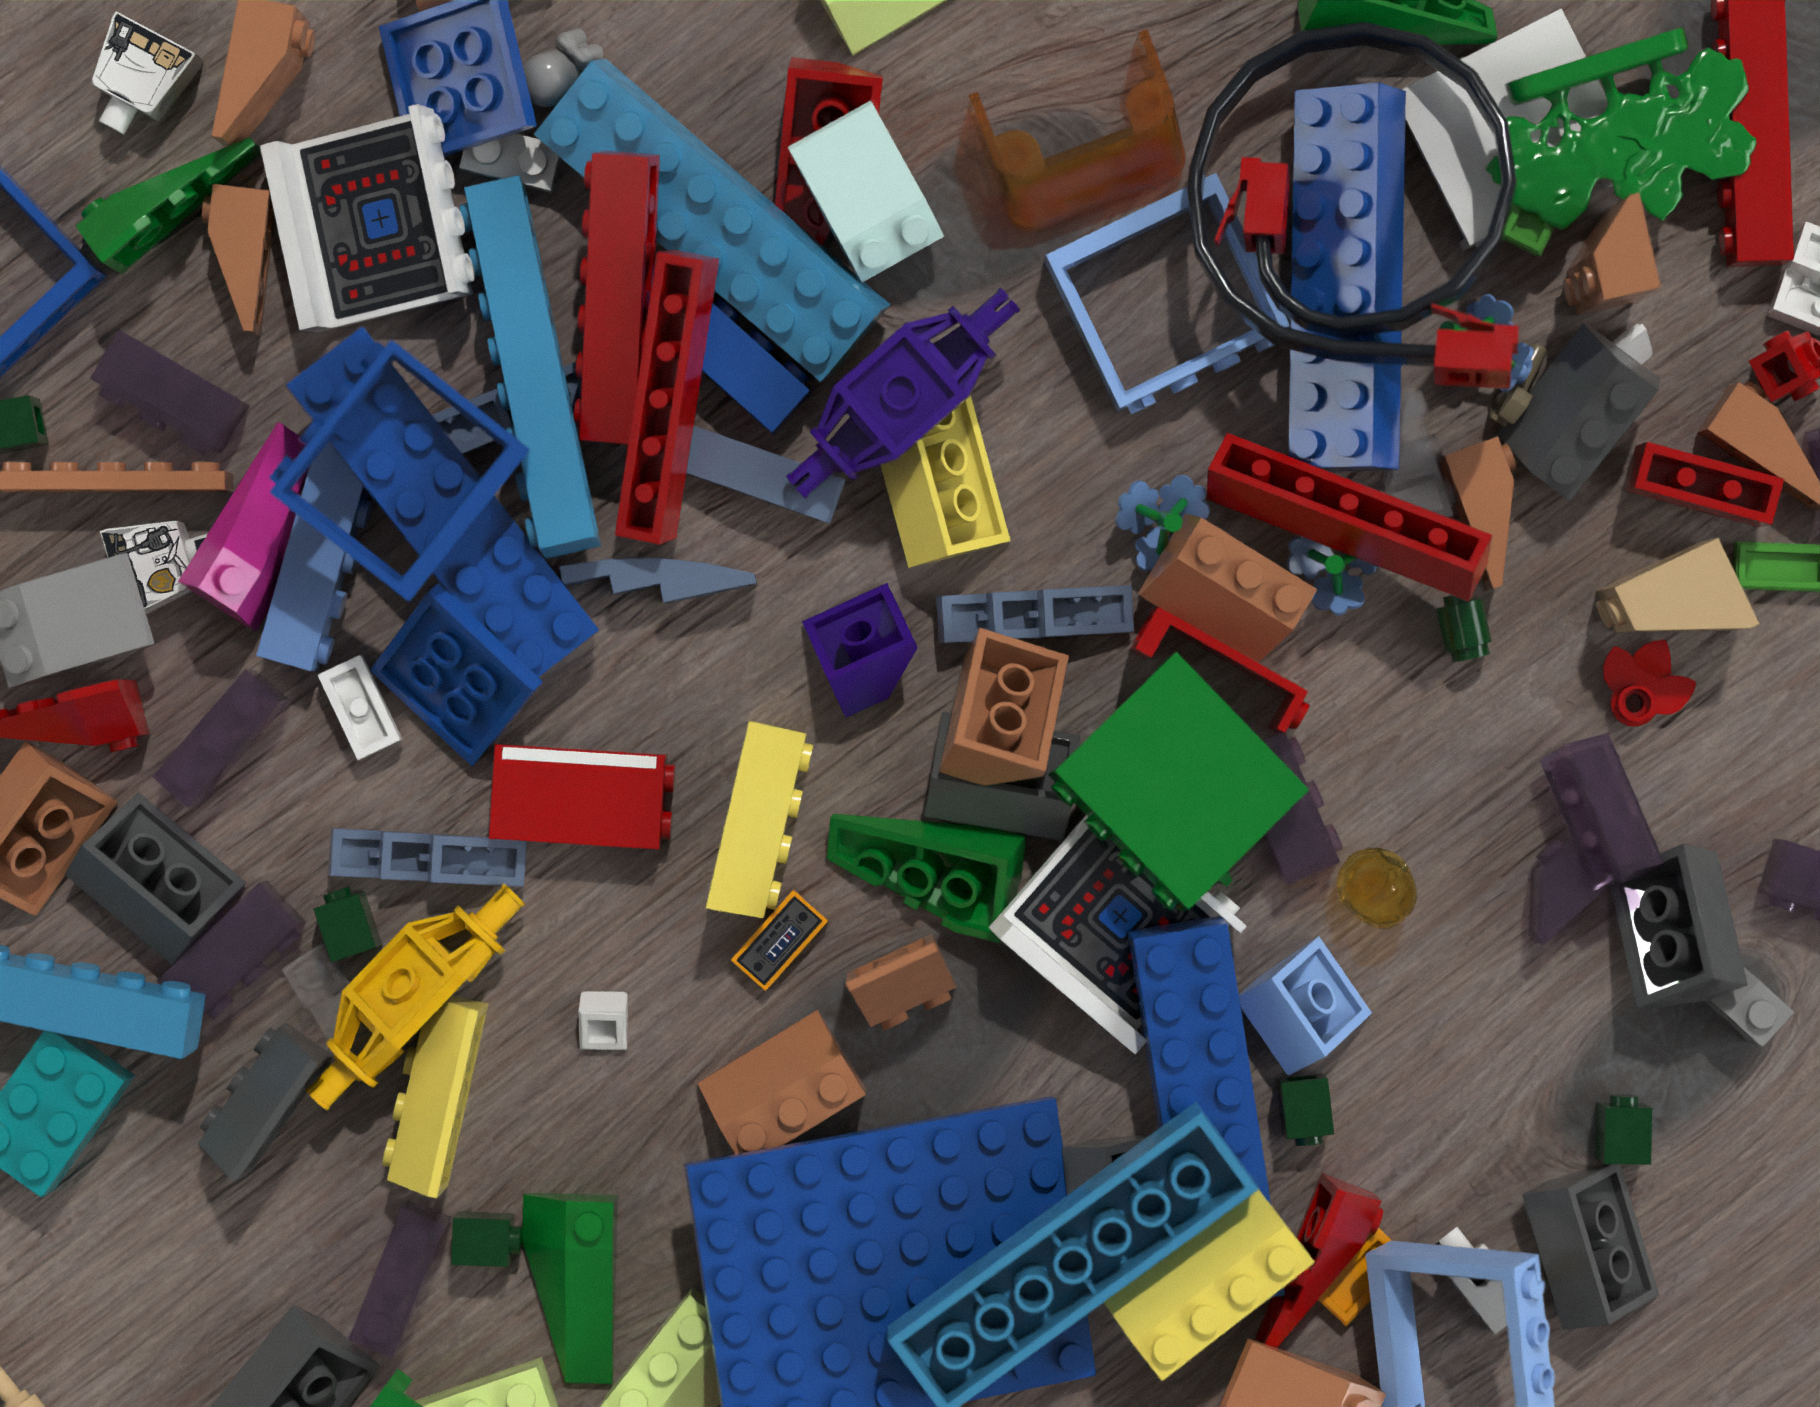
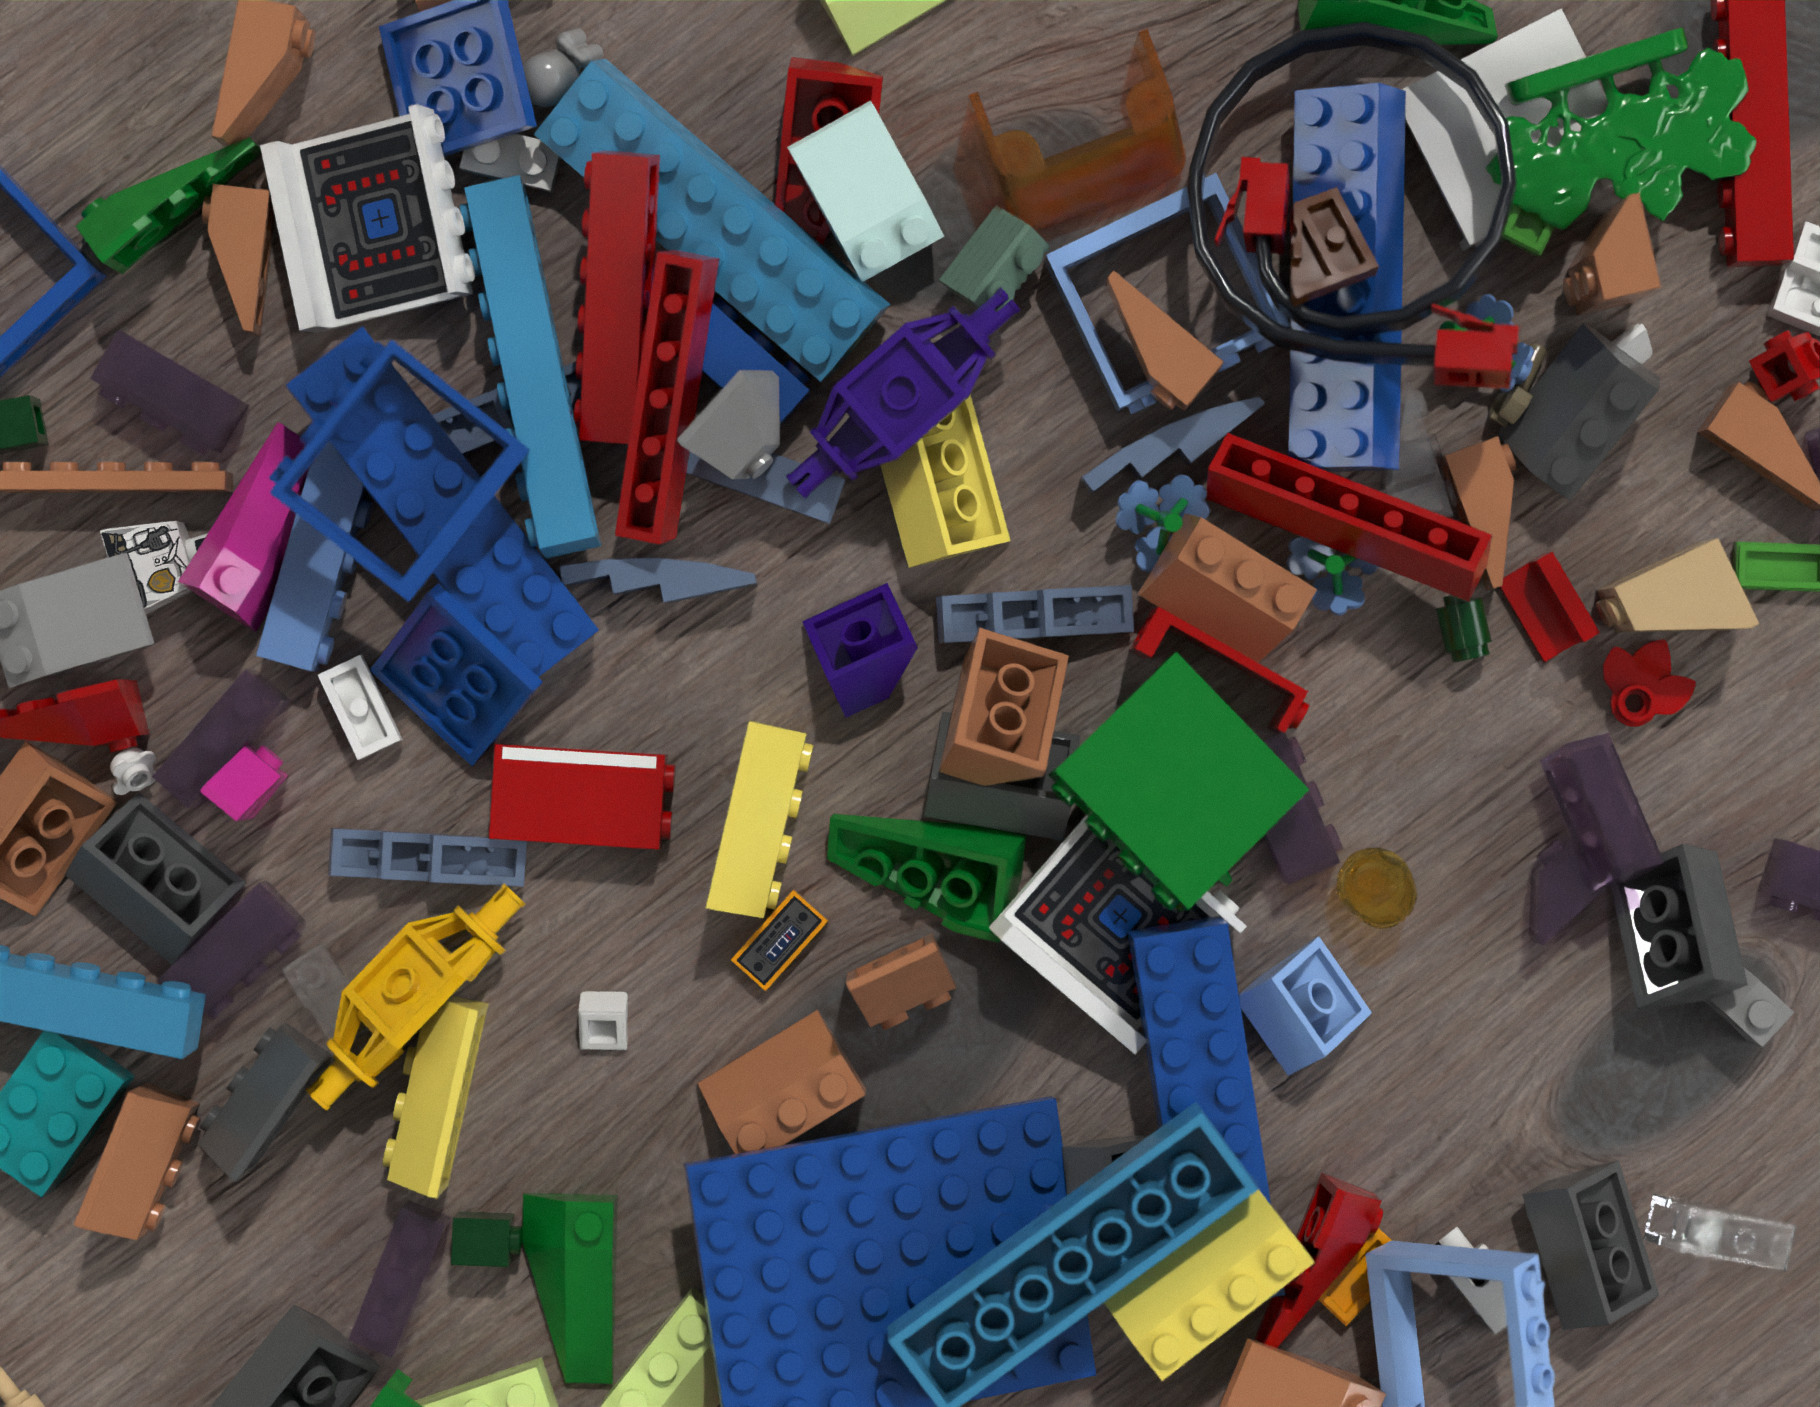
(132, 770): none -> white plate
(139, 1163): none -> nougat slope
(140, 72): white torso -> none
(246, 782): none -> dark pink slope
(347, 924): dark green brick -> none
(739, 426): none -> light grey slope
(995, 257): none -> sand green brick
(1167, 353): none -> nougat slope
(1187, 437): none -> sand blue slope
(1305, 1108): dark green brick -> none
(1326, 248): none -> reddish brown wing
(1548, 606): none -> red panel
(1623, 1131): dark green brick -> none
(1703, 484): red brick -> none
(1718, 1233): none -> clear slope

